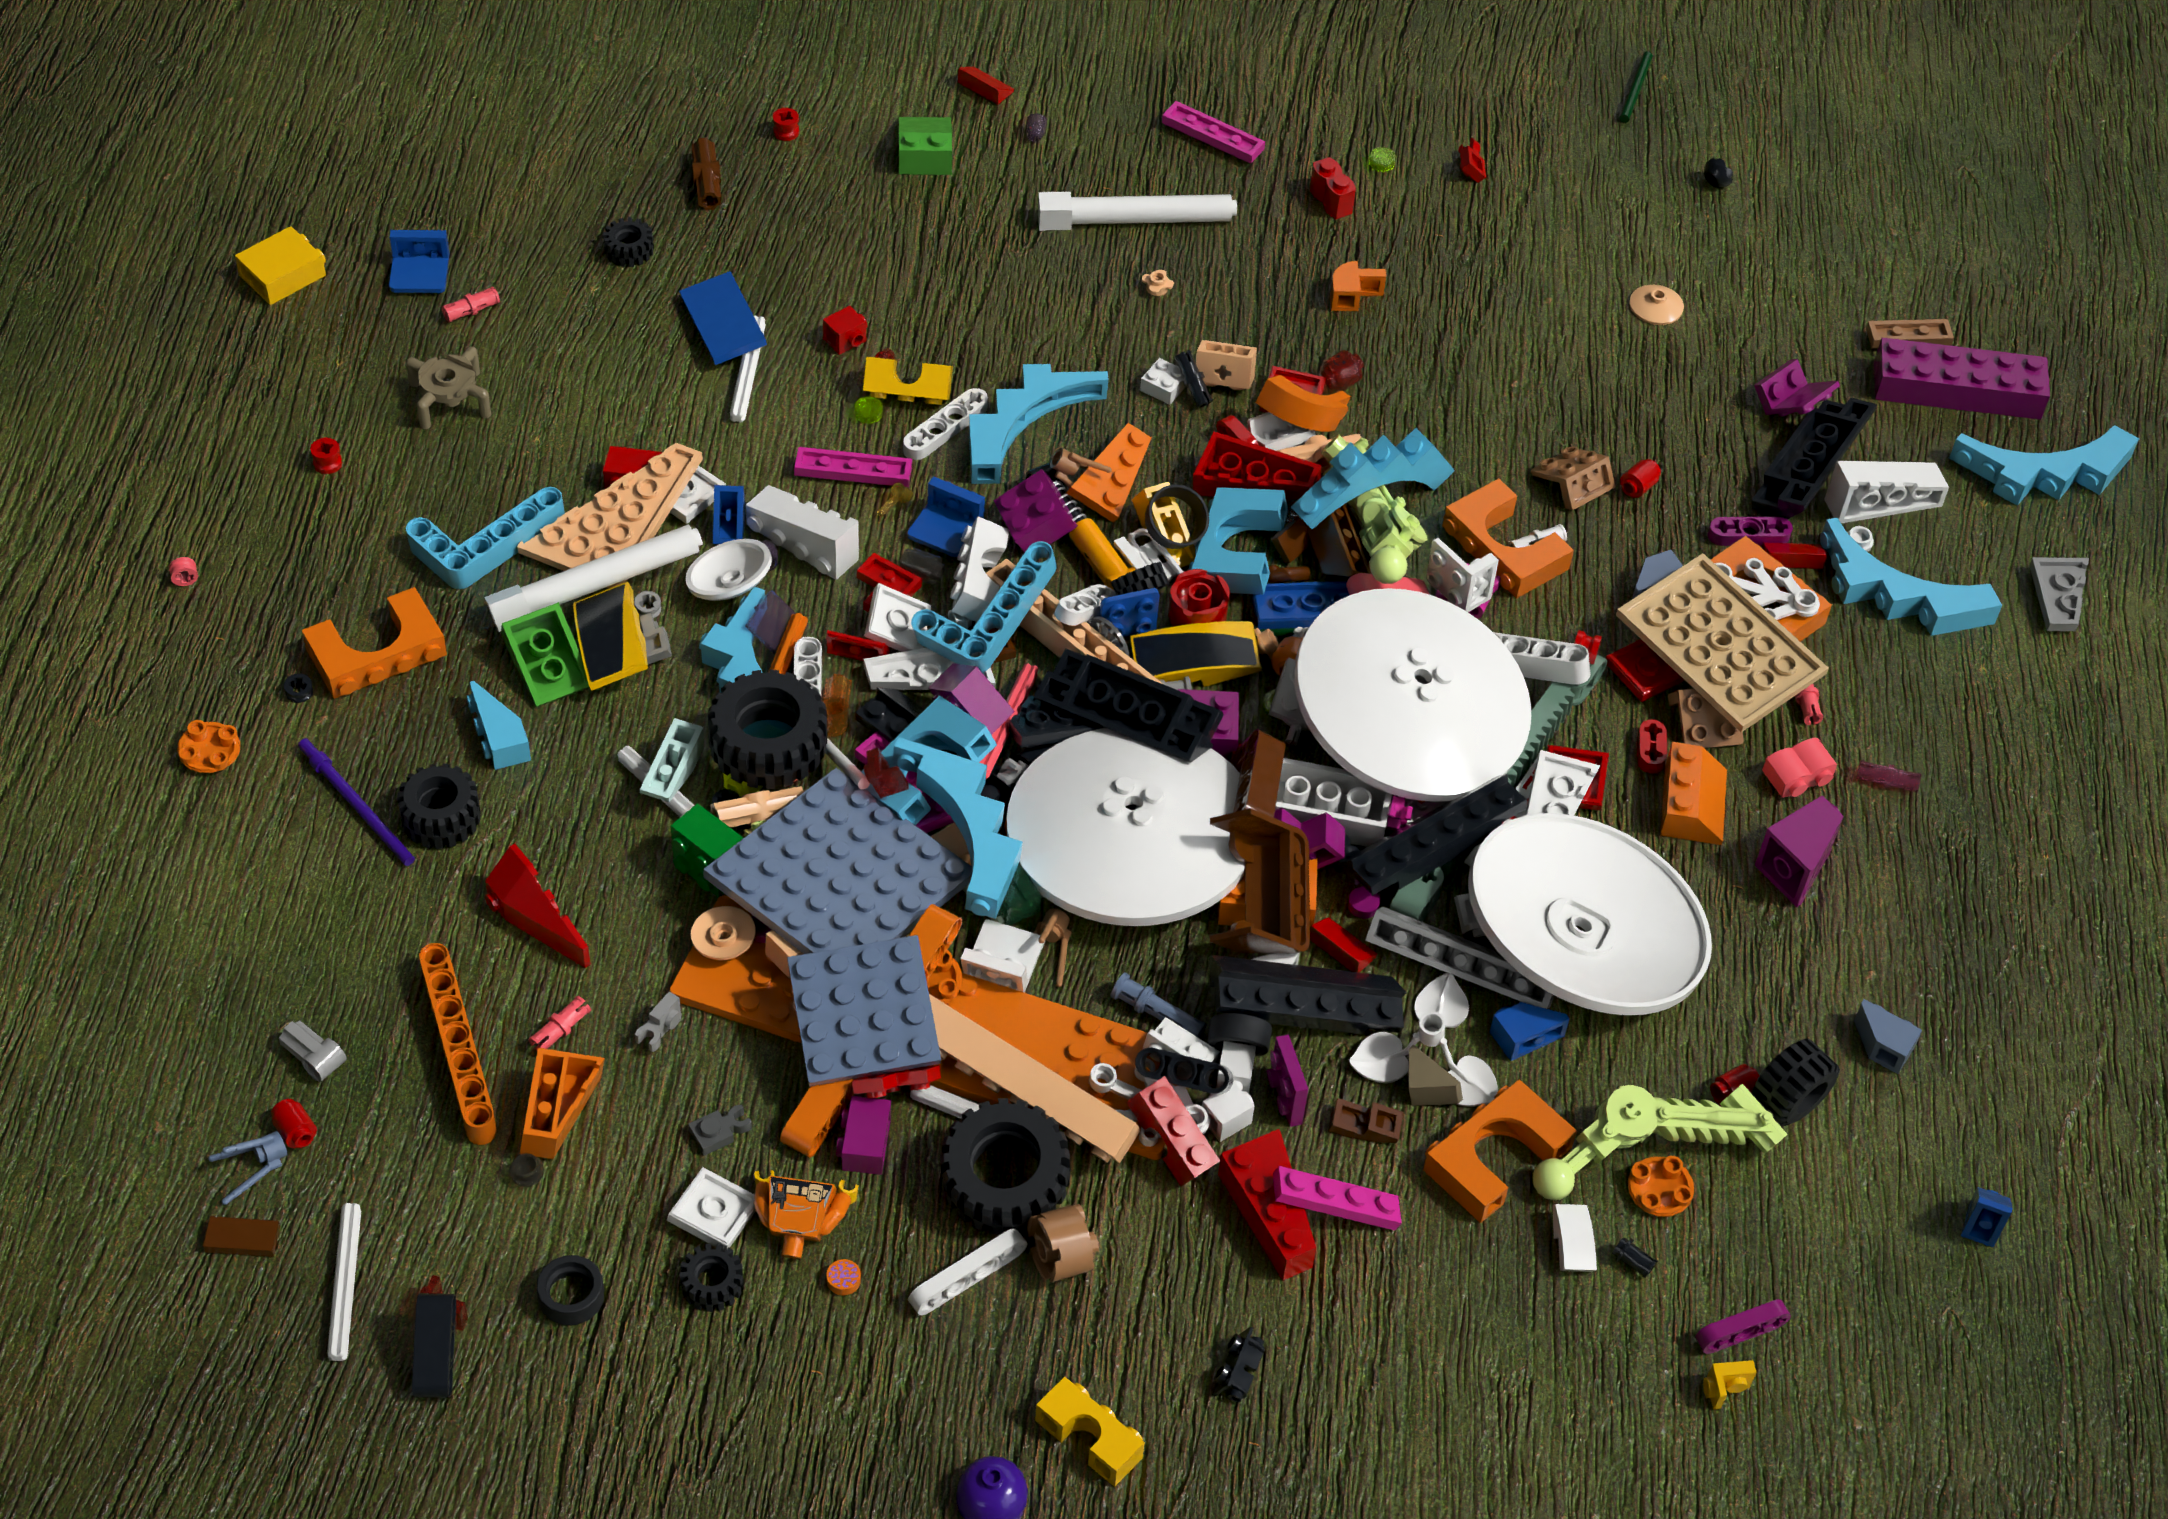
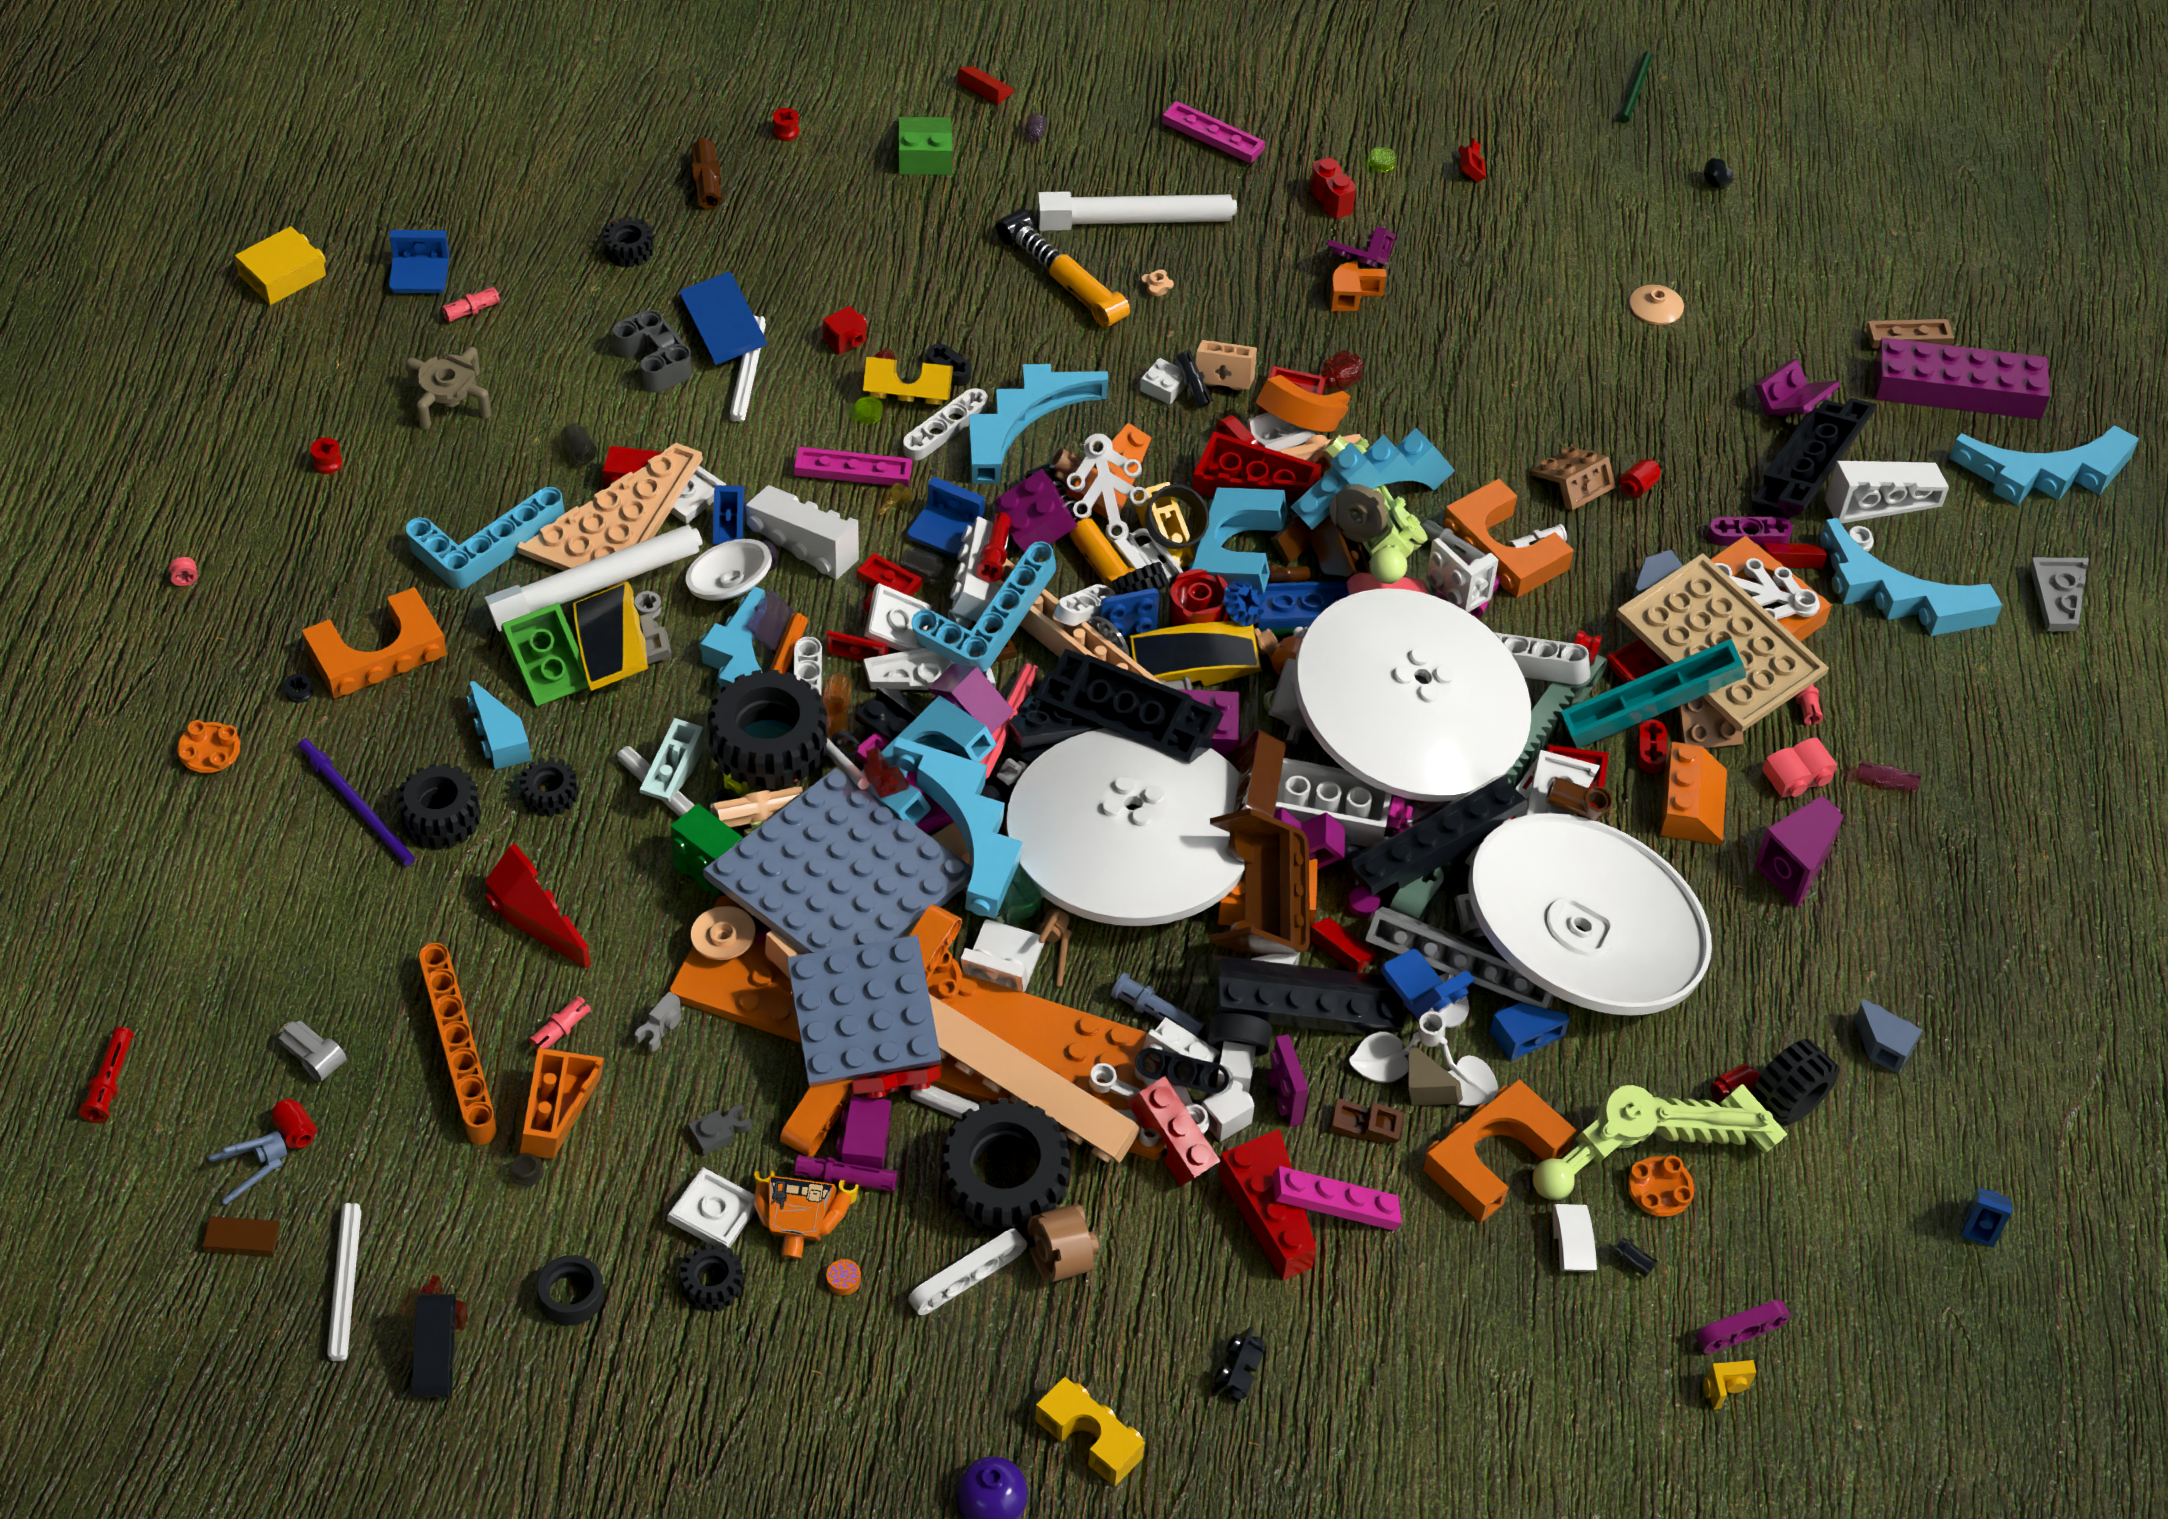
(103, 1085): none -> red pin
(544, 773): none -> black tyre
(578, 444): none -> clear smoke brick
(668, 356): none -> dark grey beam
(841, 737): none -> black pin
(853, 1174): none -> magenta pin
(953, 359): none -> black beam
(993, 554): none -> red pin
(1105, 305): none -> piece
(1106, 483): none -> white plant
(1236, 606): none -> blue gear
(1368, 502): none -> dark tan plate
(1379, 246): none -> magenta bracket
(1421, 986): none -> blue bracket
(1453, 542): none -> light grey axle
(1578, 798): none -> reddish brown piece
(1654, 693): none -> teal brick

